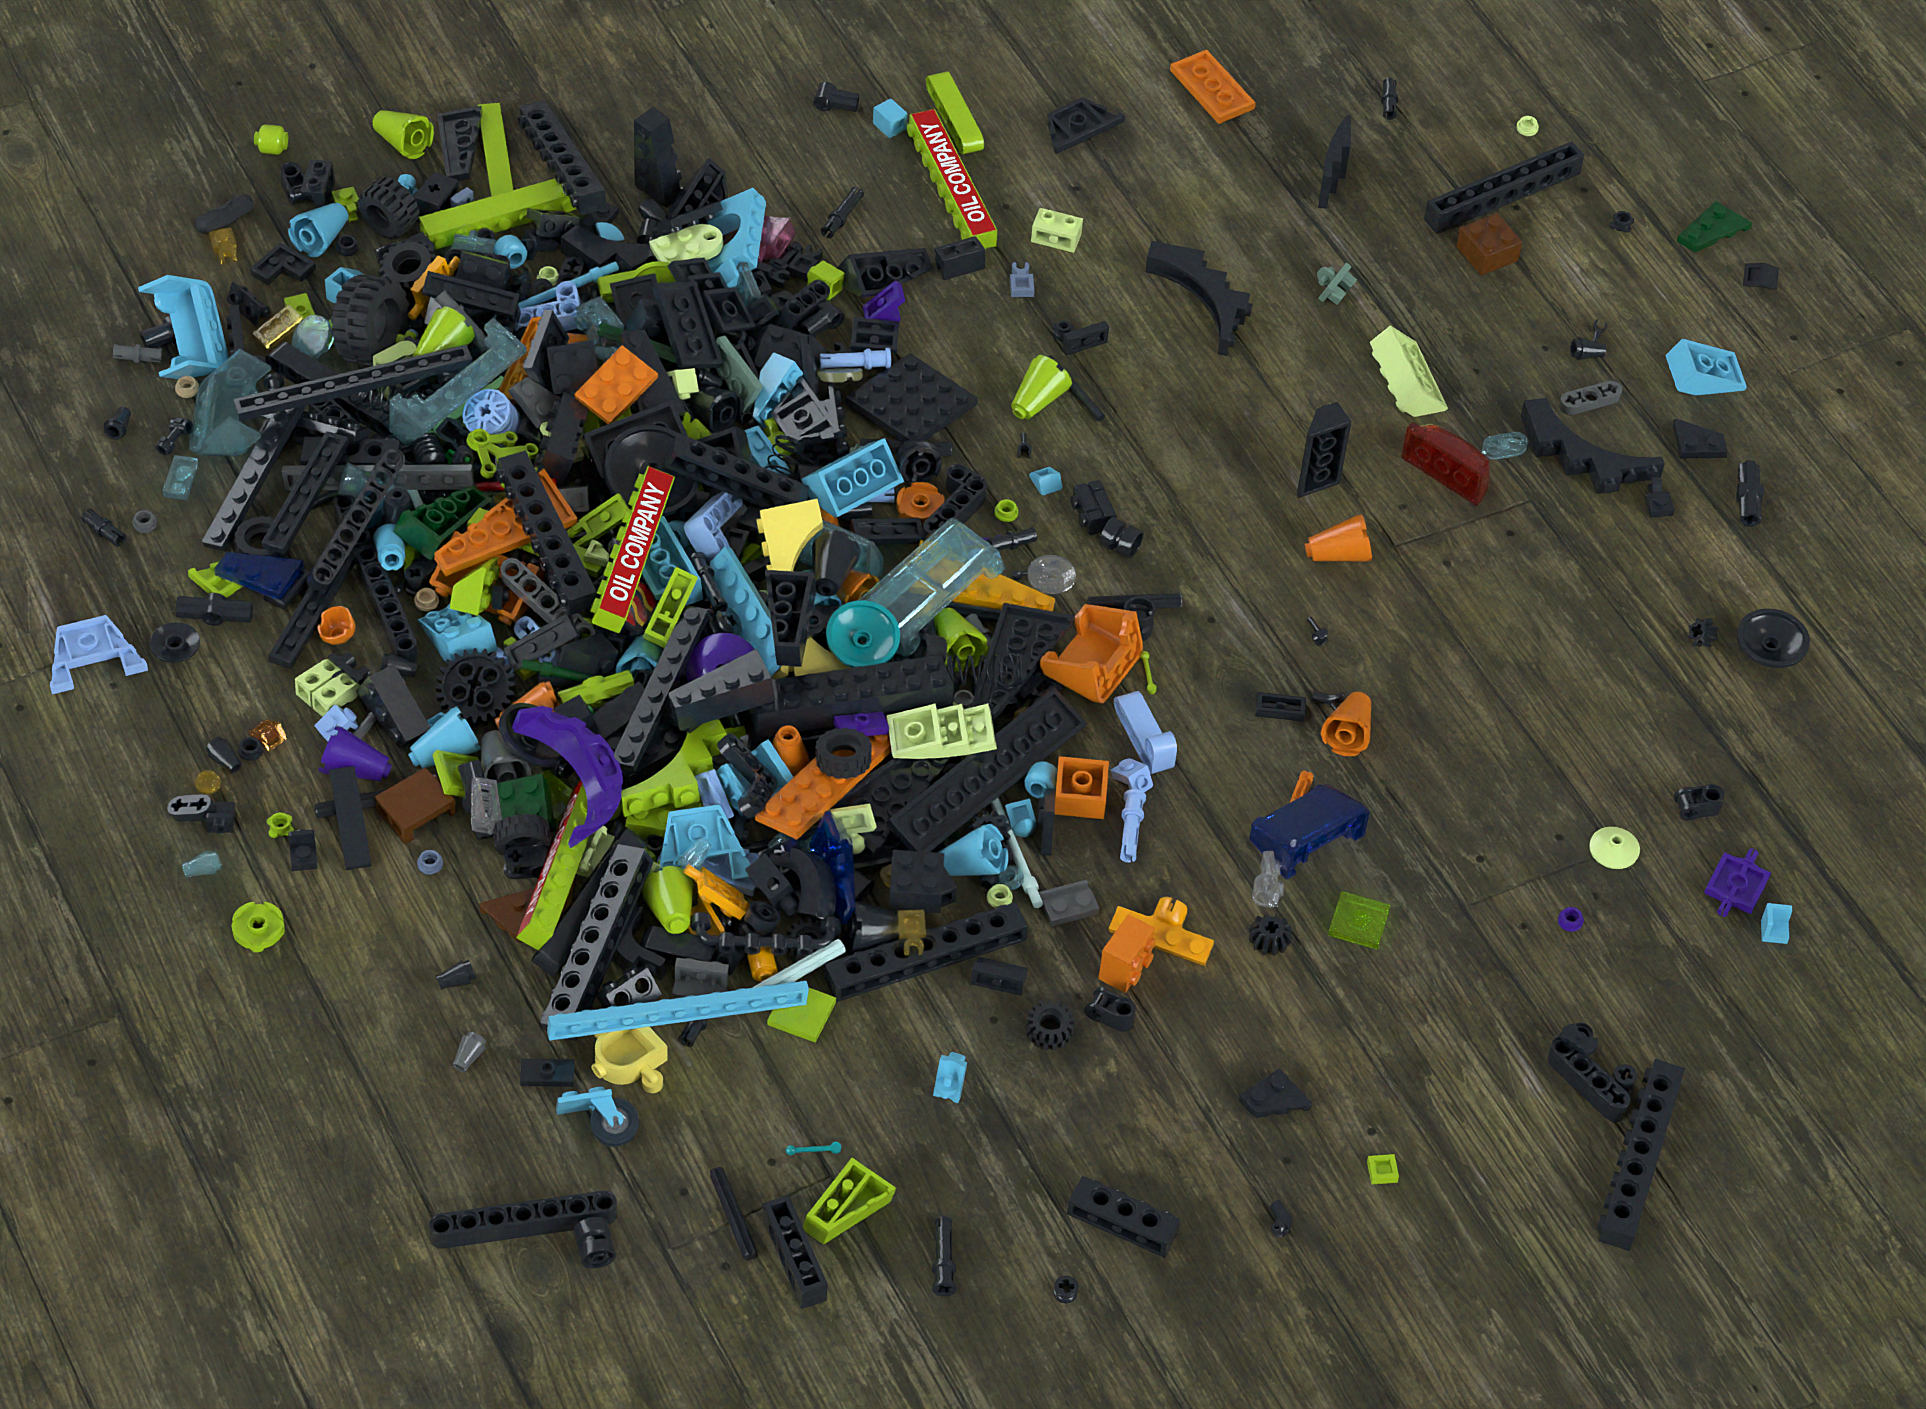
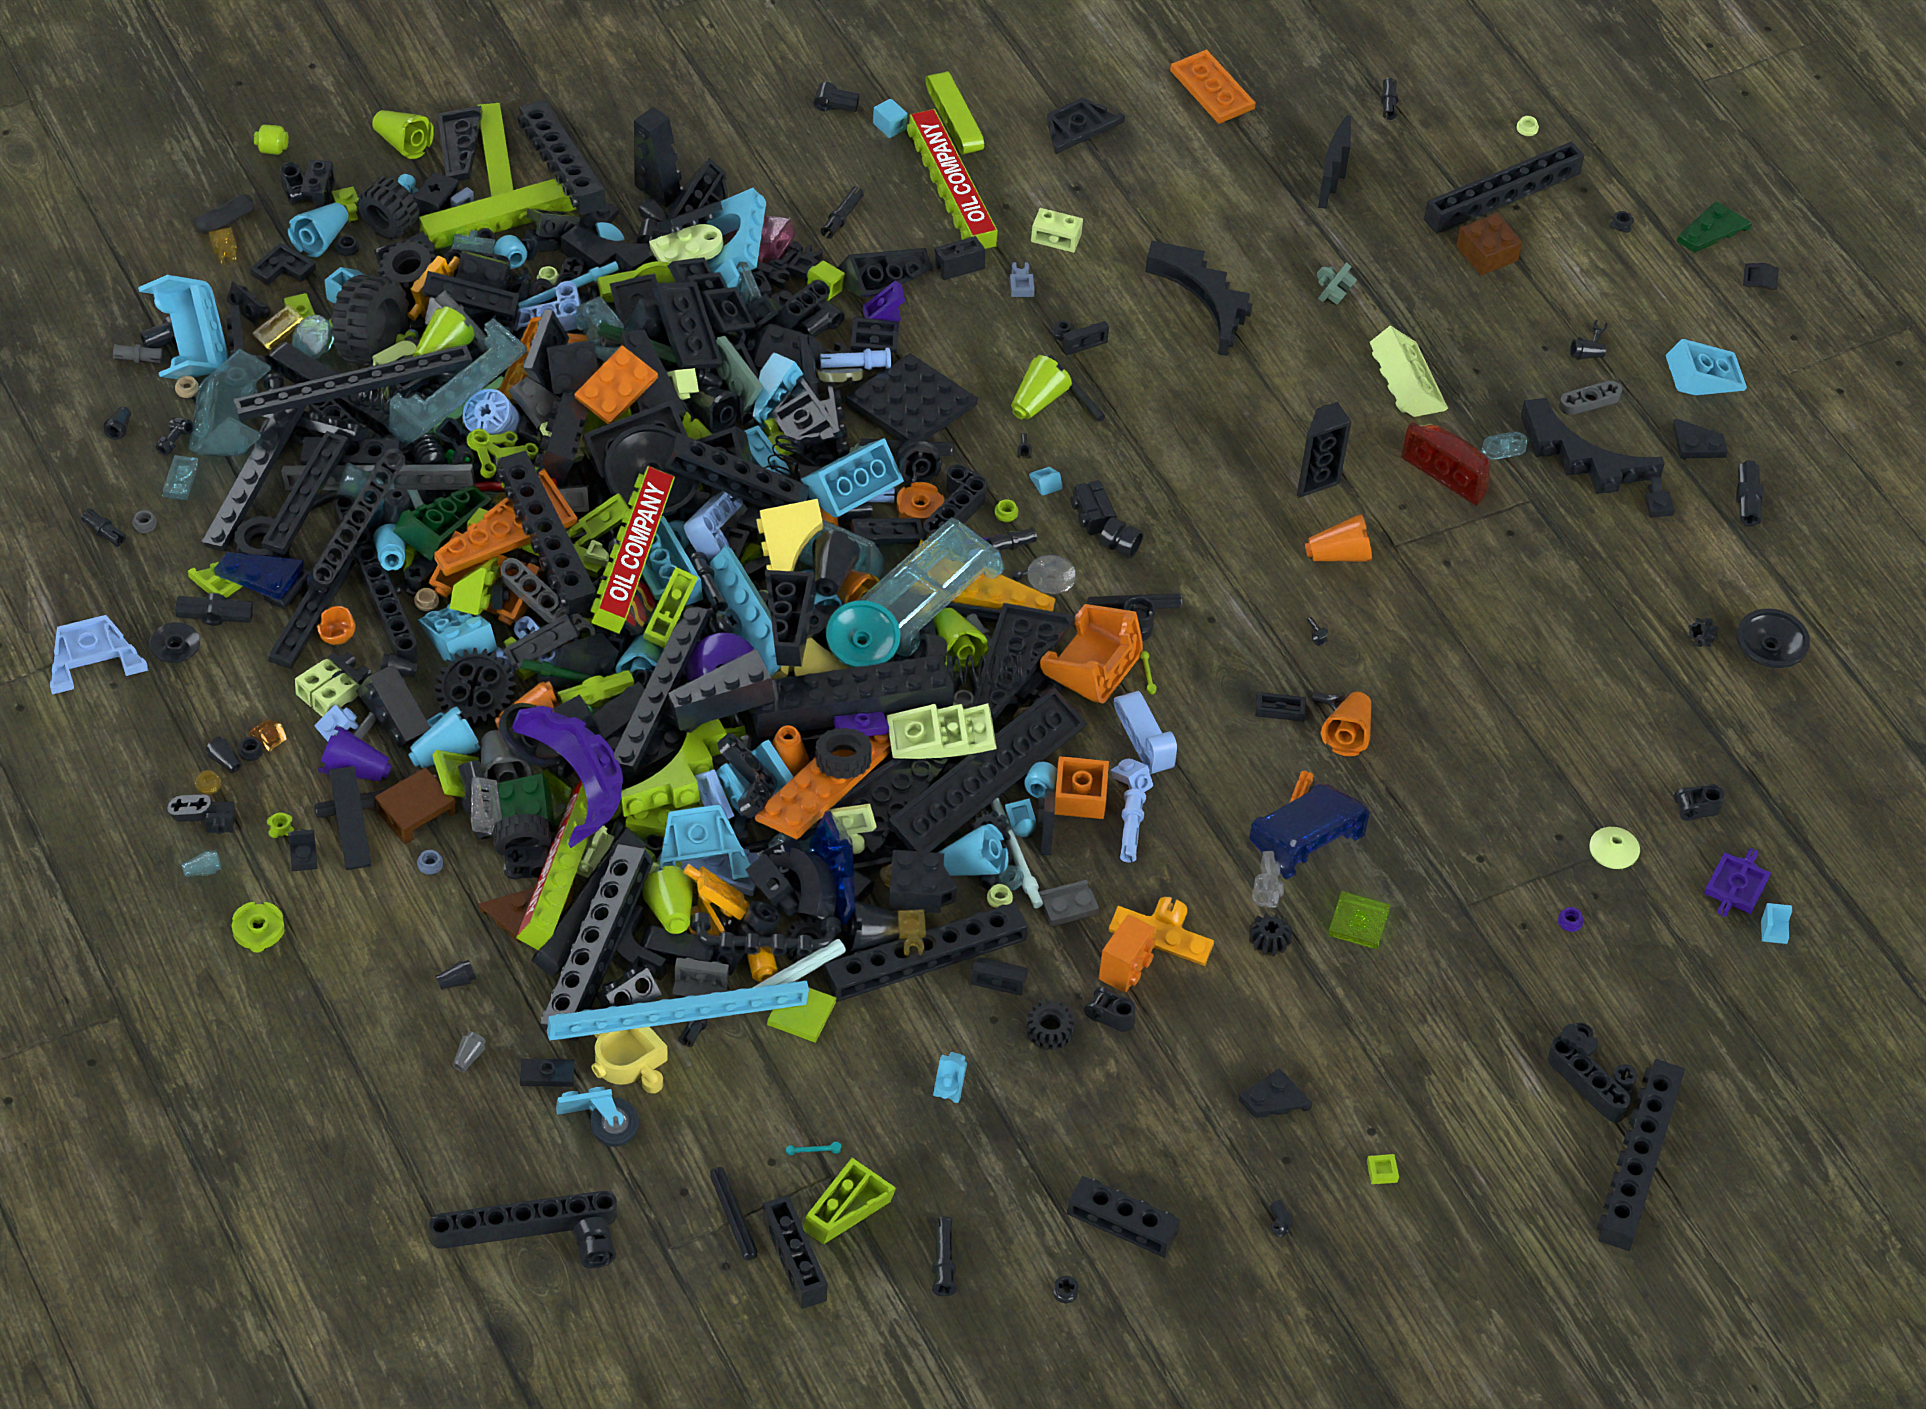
(695, 854): clear light blue cone -> none

